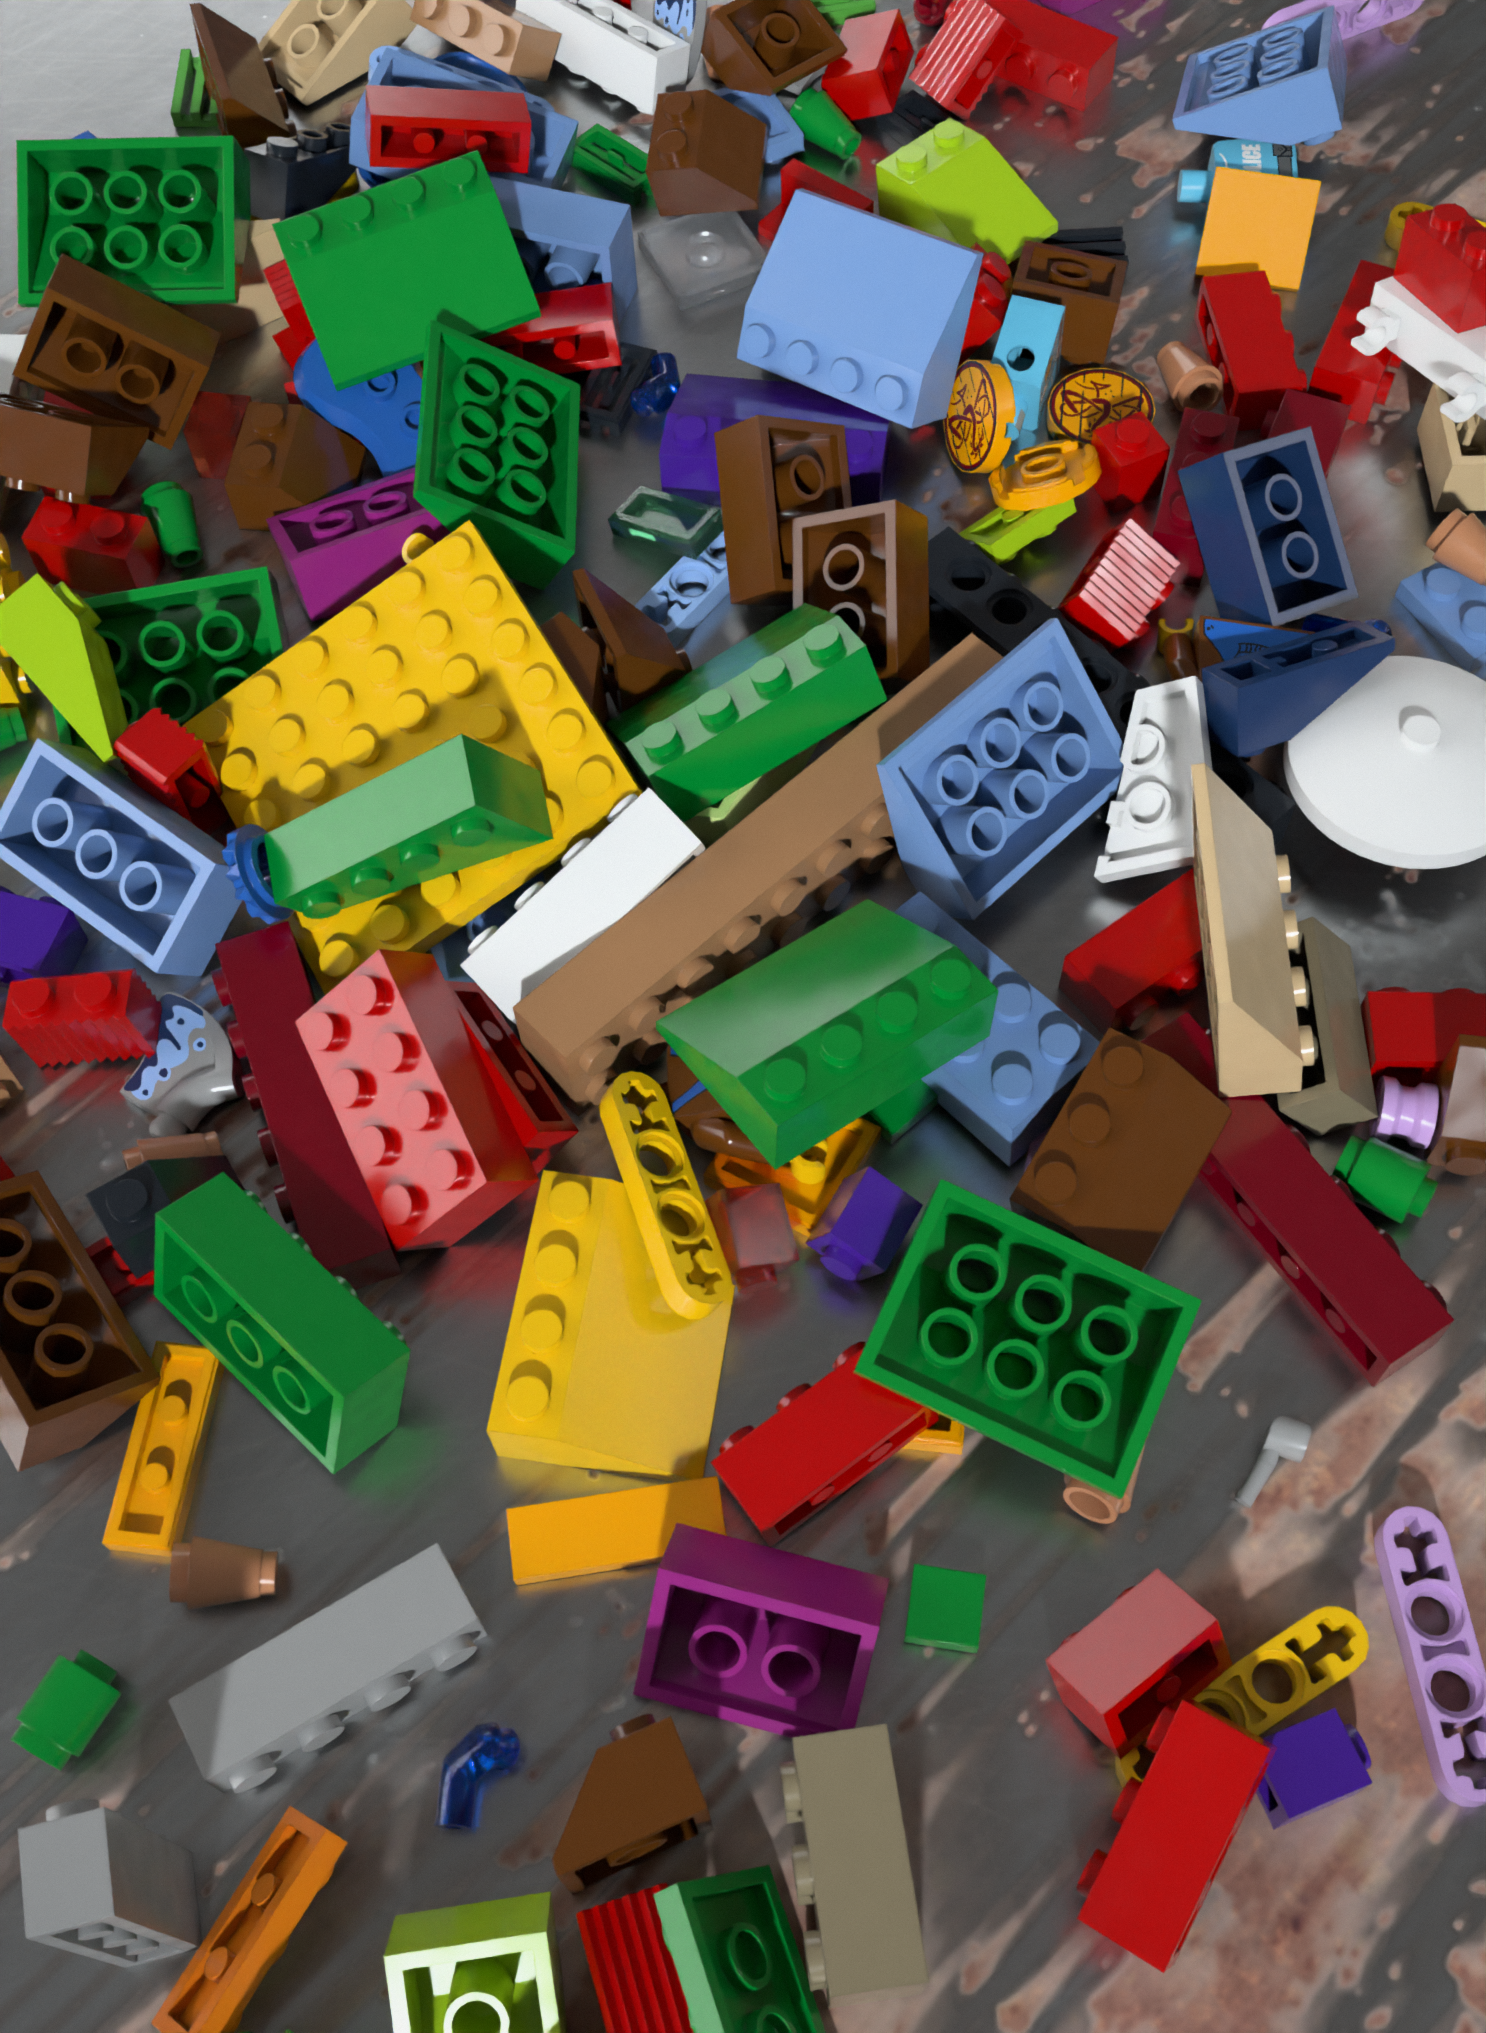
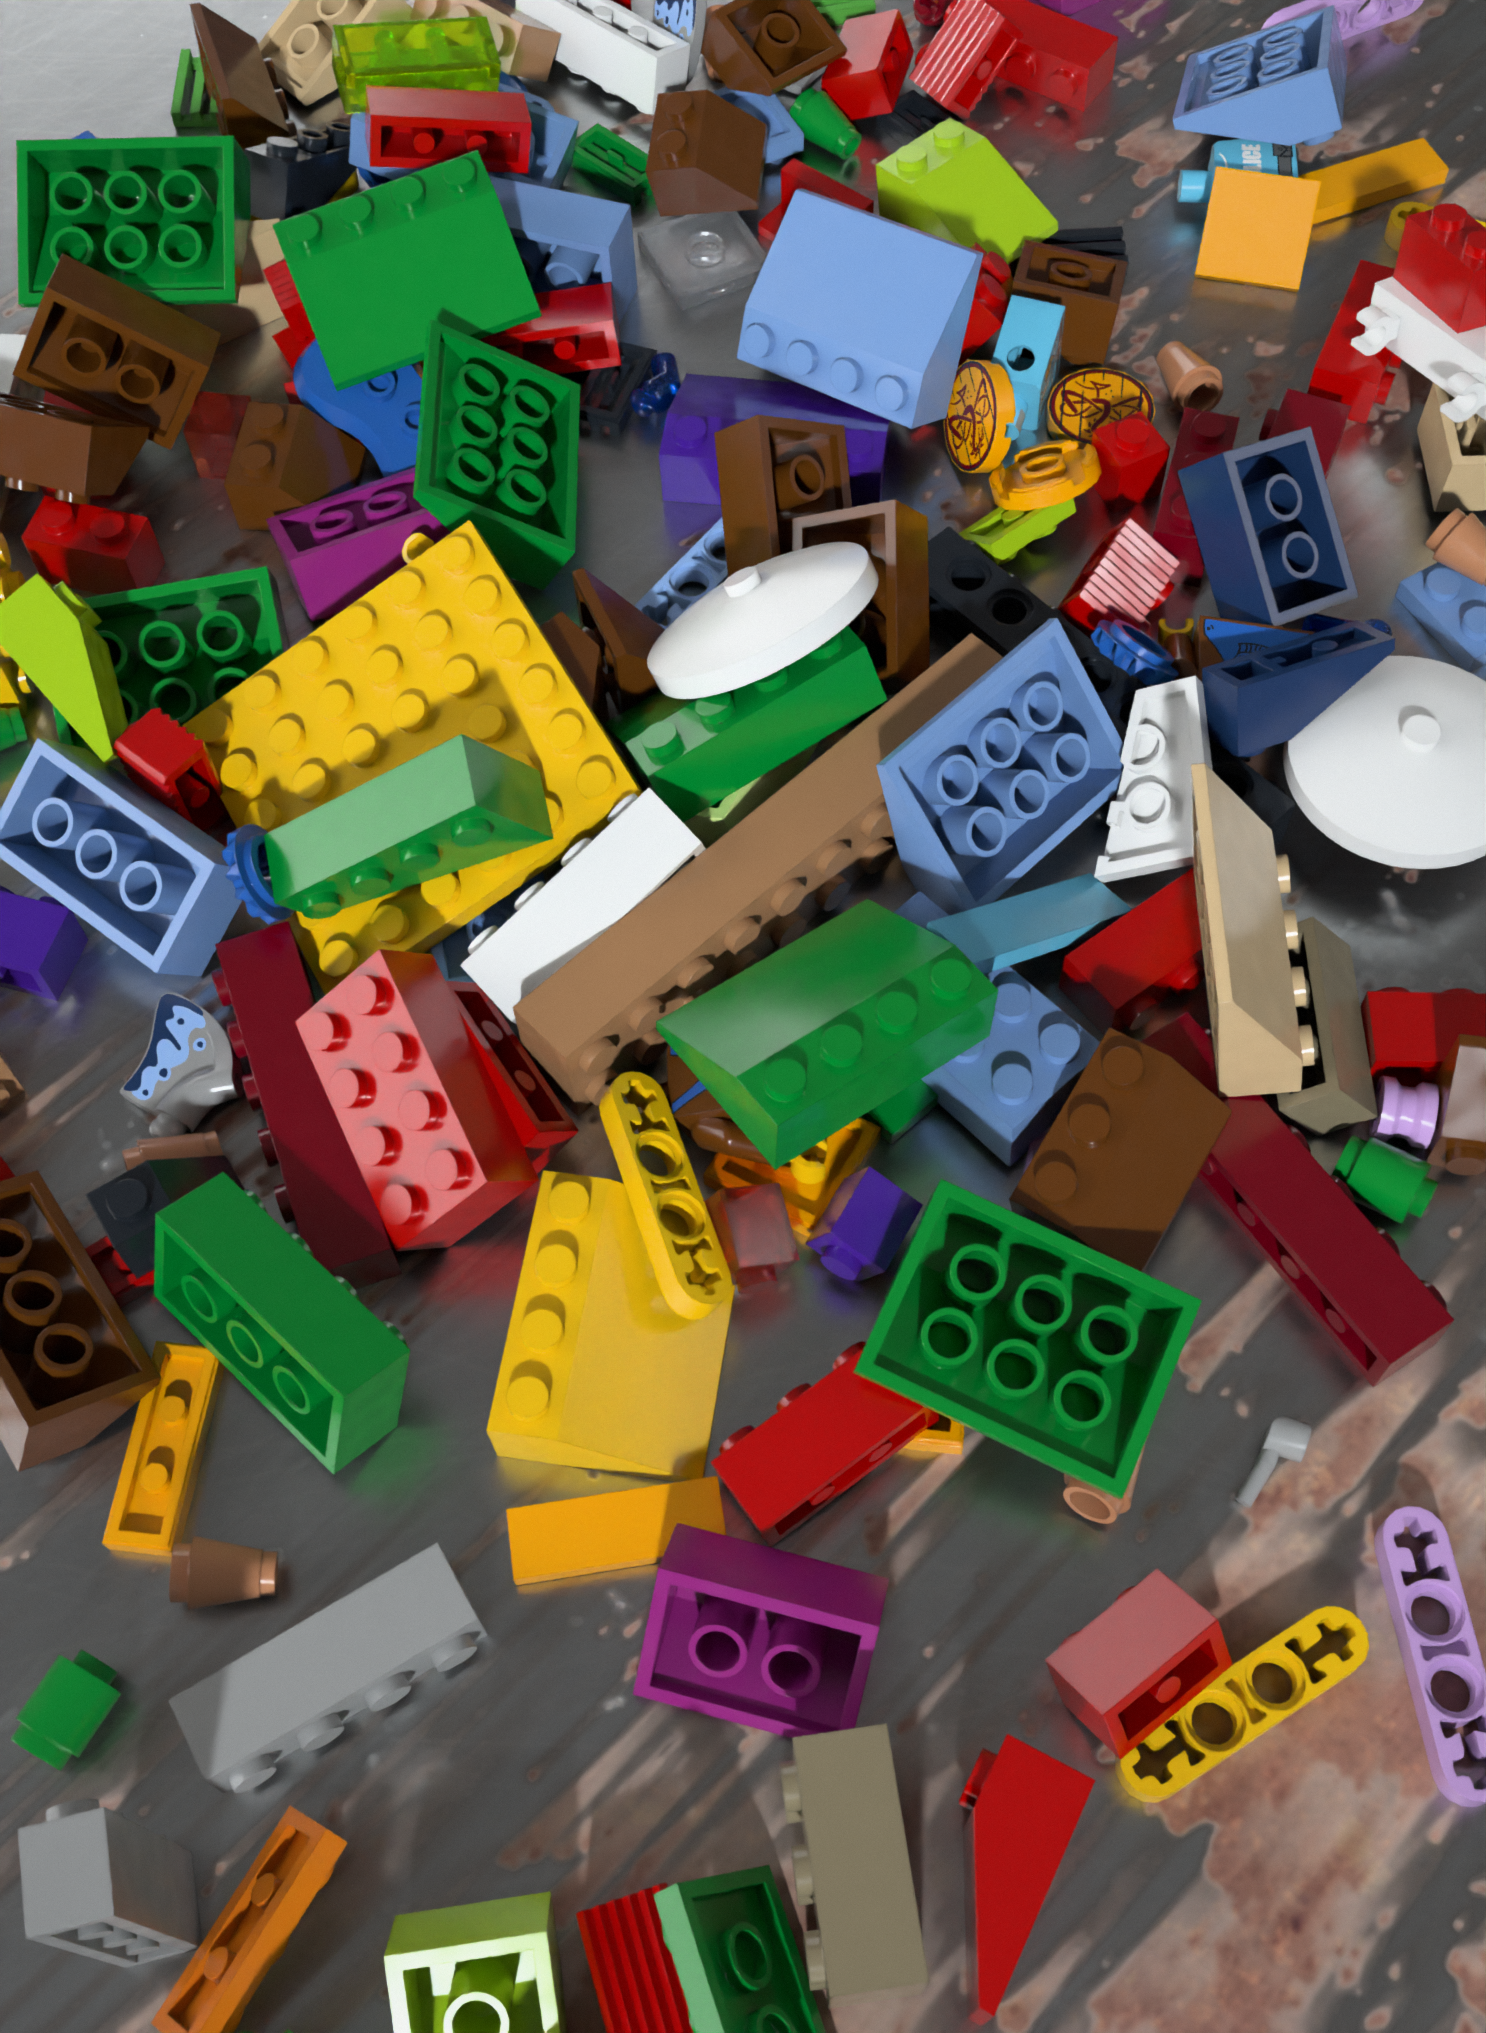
(83, 1017): red brick -> none
(173, 522): green cone -> none
(414, 54): none -> clear neon green brick
(468, 1763): clear blue arm -> none
(631, 1805): reddish brown slope -> none
(667, 522): clear green tile -> none
(762, 620): none -> white dish
(945, 1608): green tile -> none
(1012, 1847): none -> red slope
(1031, 922): none -> medium azure tile
(1134, 652): none -> blue gear
(1173, 1832): red brick -> none
(1247, 344): red brick -> none
(1313, 1768): dark purple brick -> none
(1376, 178): none -> light orange tile

